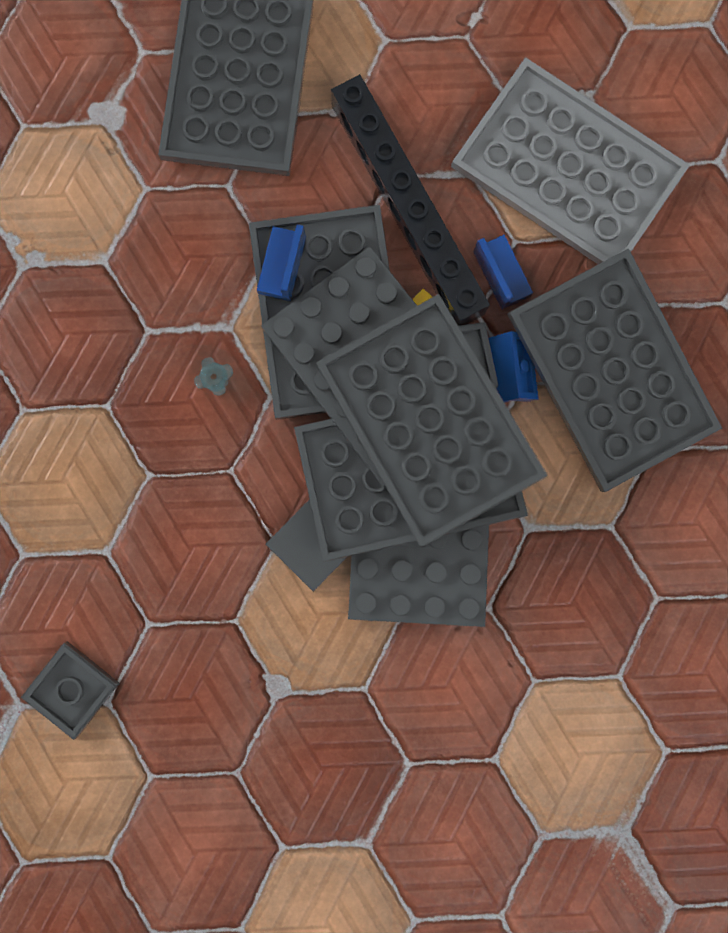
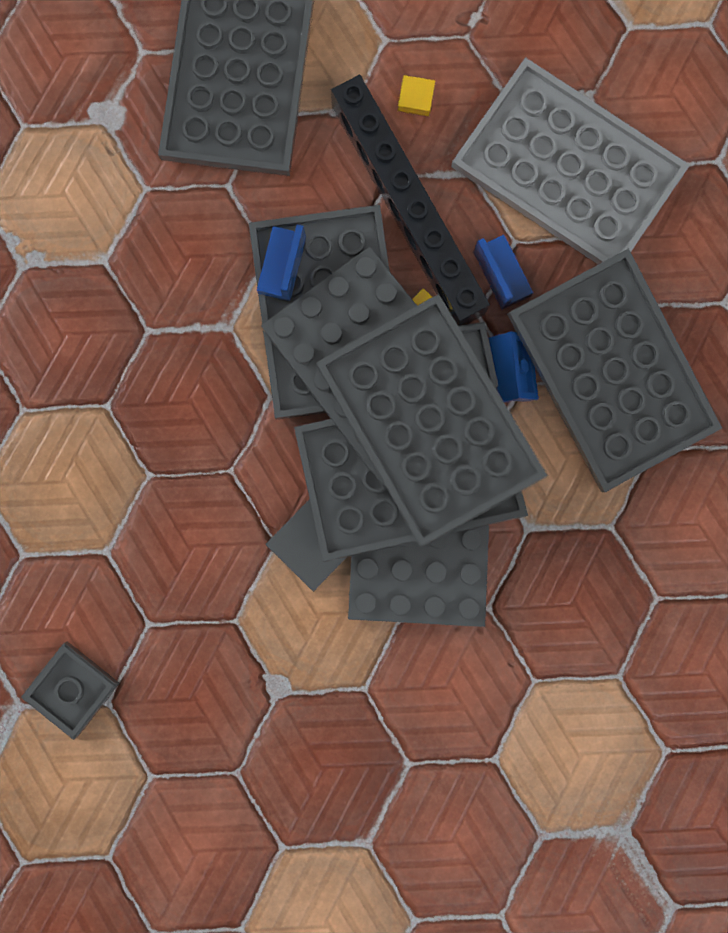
(217, 385): clear light blue plate -> none
(416, 95): none -> yellow tile

